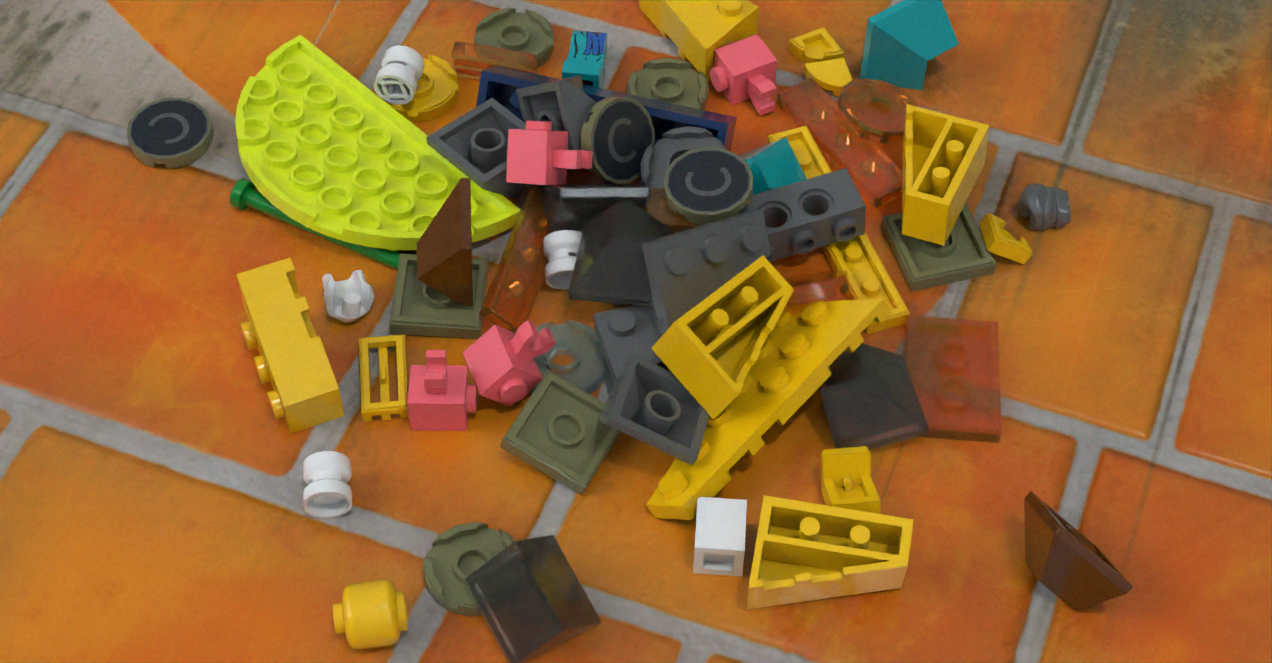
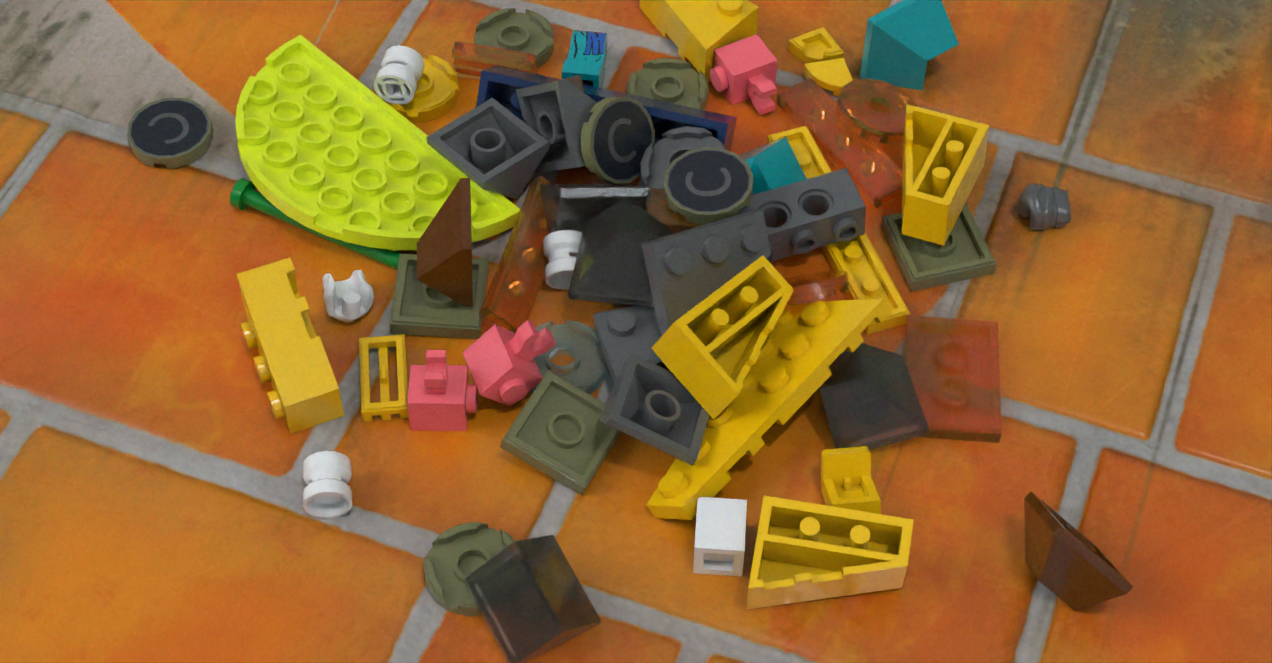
(371, 614): yellow head -> none
(542, 155): coral brick -> none
(1001, 241): yellow tile -> none

